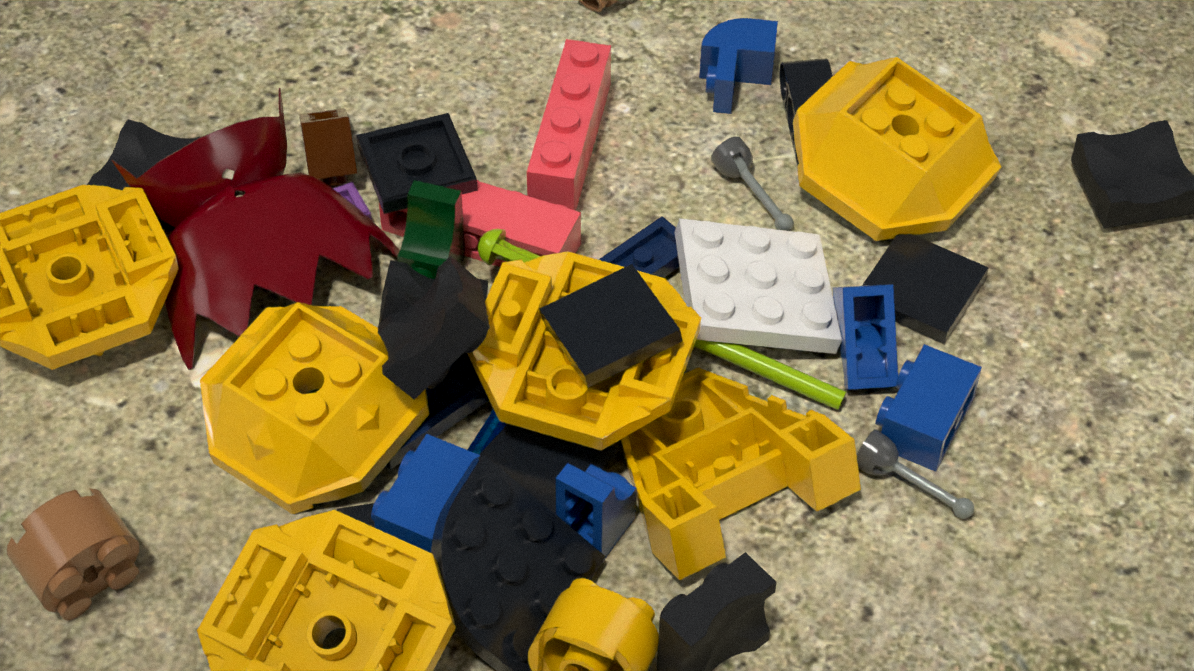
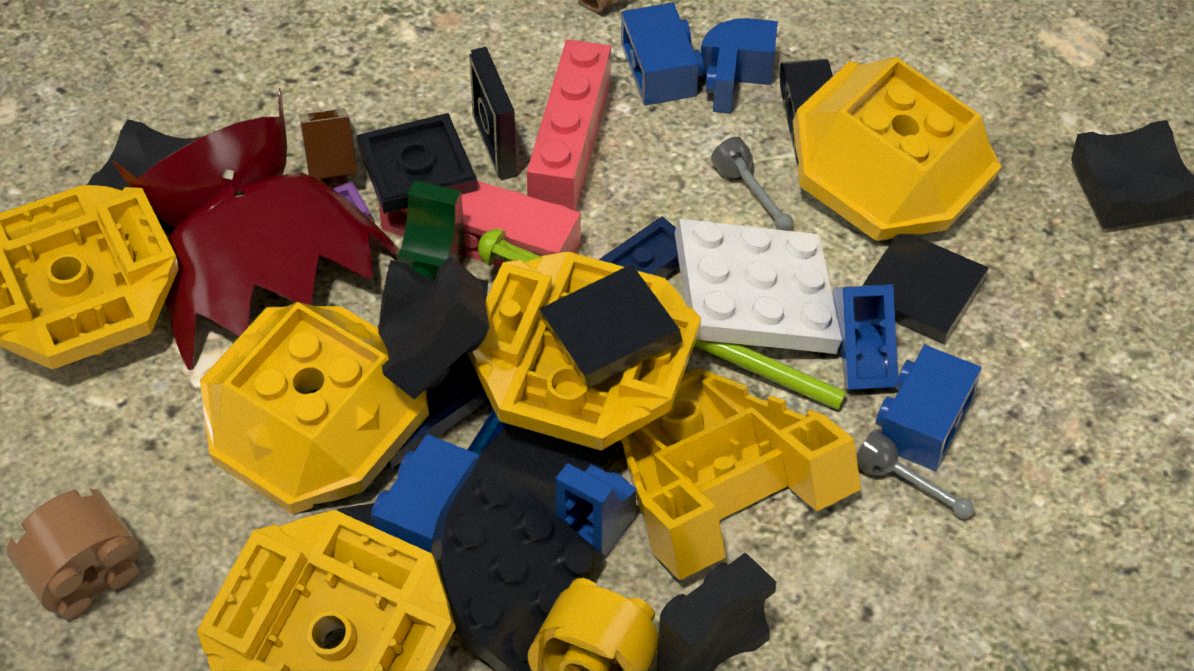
(493, 113): none -> black tile
(660, 53): none -> blue brick

